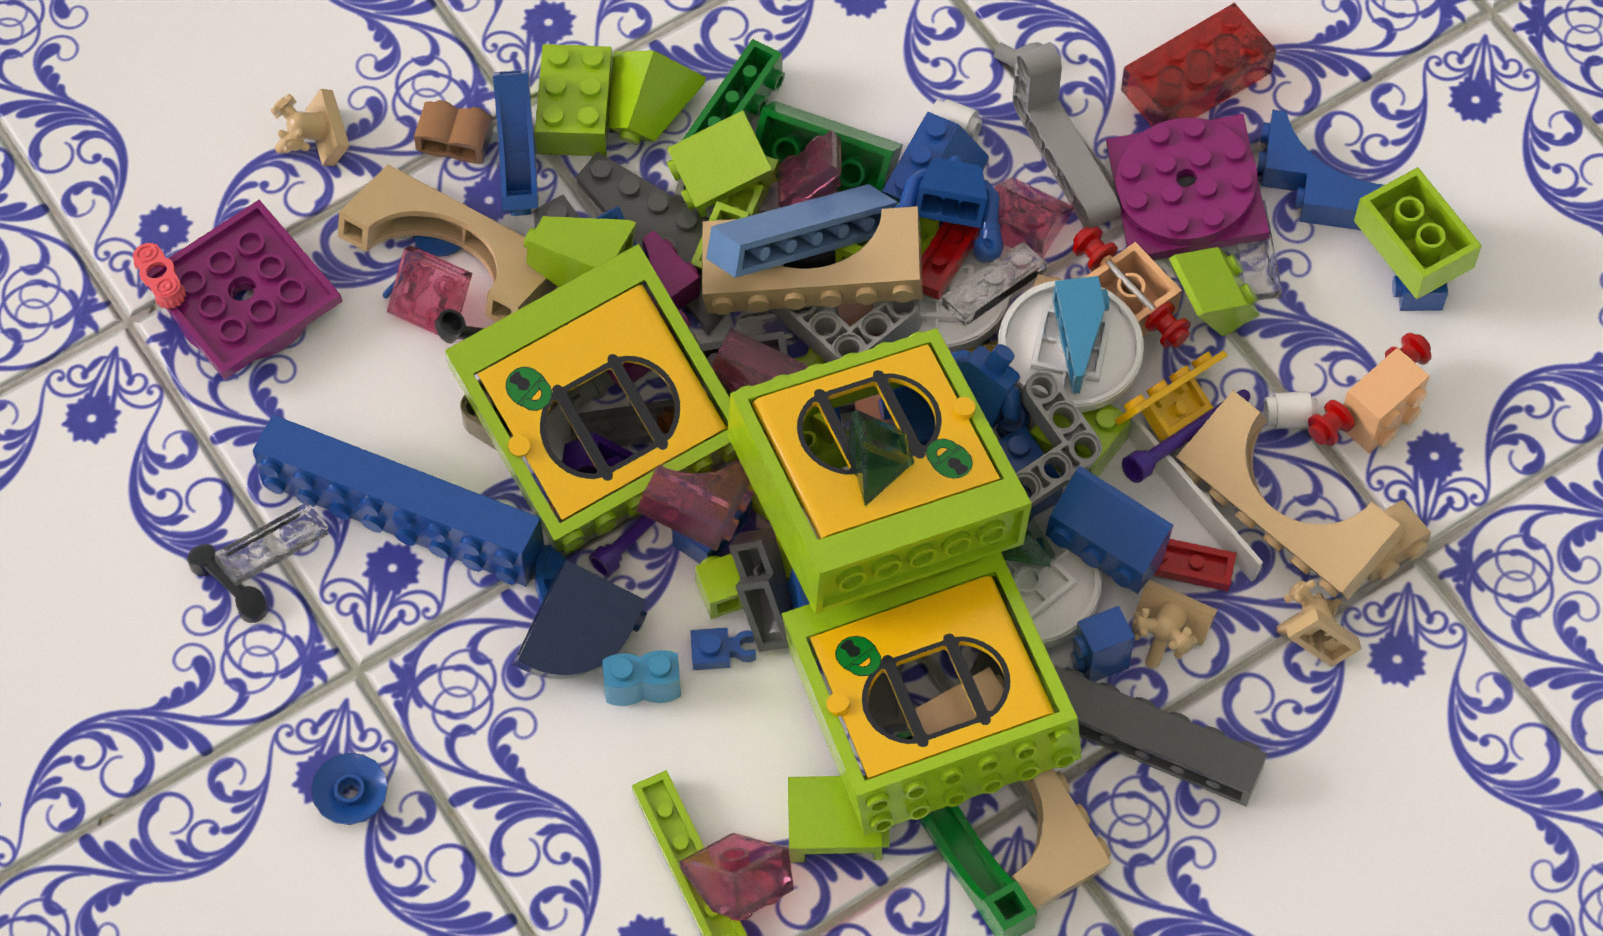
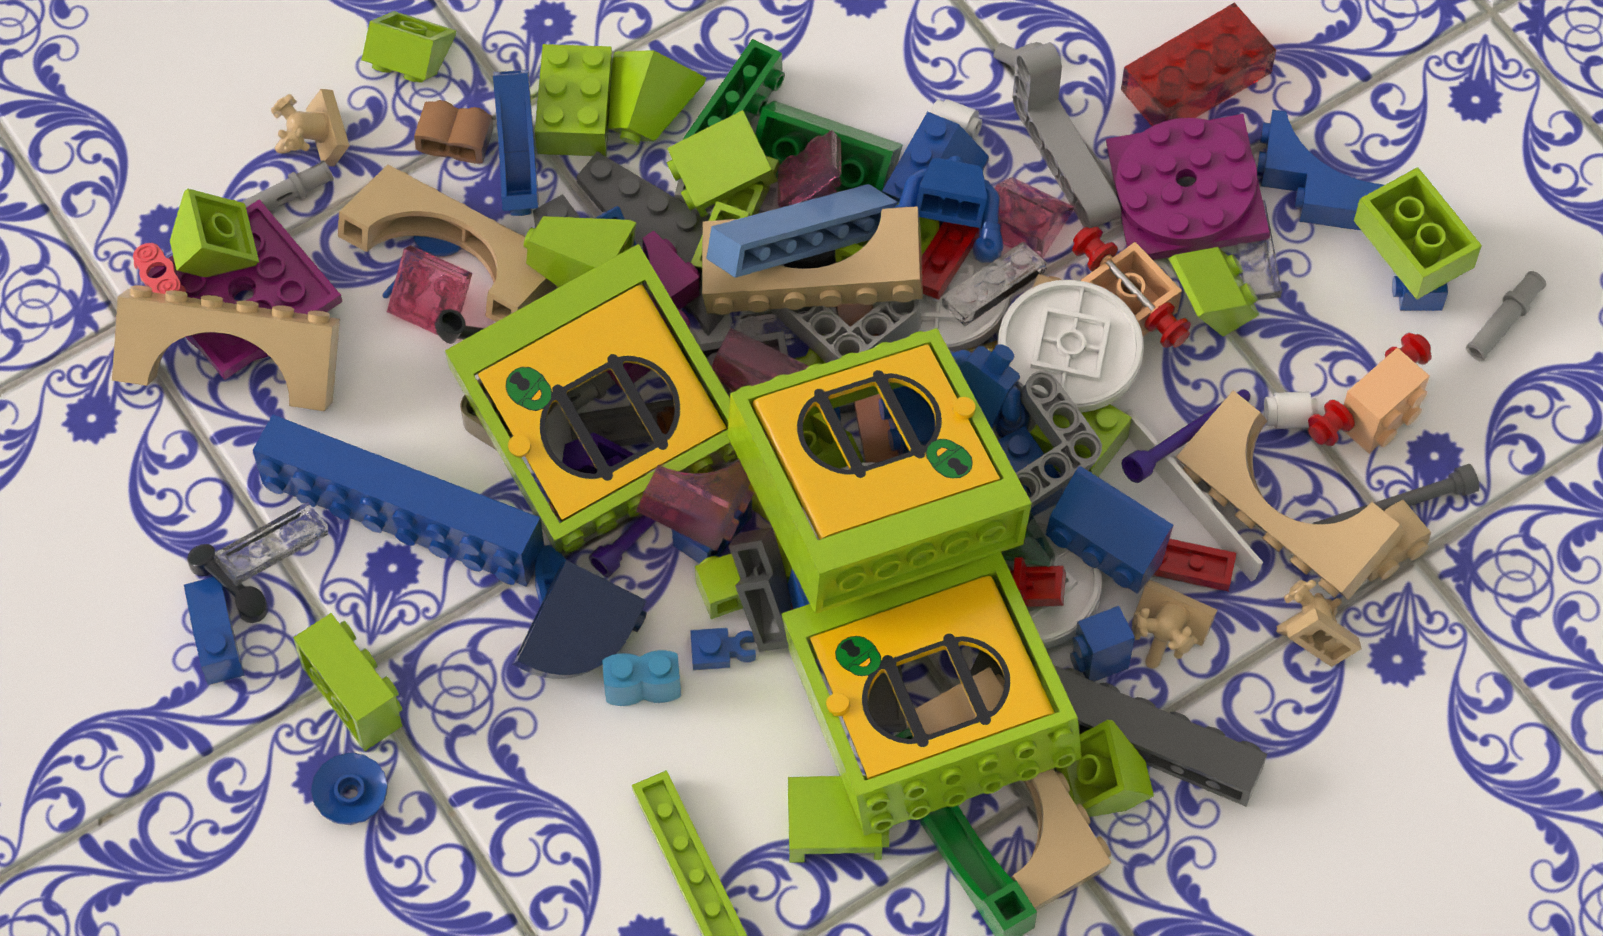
(212, 235): none -> lime slope
(213, 631): none -> blue slope
(295, 186): none -> light grey pin
(297, 342): none -> tan arch
(349, 680): none -> lime brick
(407, 46): none -> lime slope
(739, 875): clear pink slope -> none
(877, 452): clear green slope -> none
(1039, 584): none -> red bracket
(1079, 316): dark azure slope -> none
(1109, 774): none -> lime slope
(1174, 404): yellow bracket -> none
(1462, 481): none -> dark grey piece
(1515, 304): none -> light grey pin

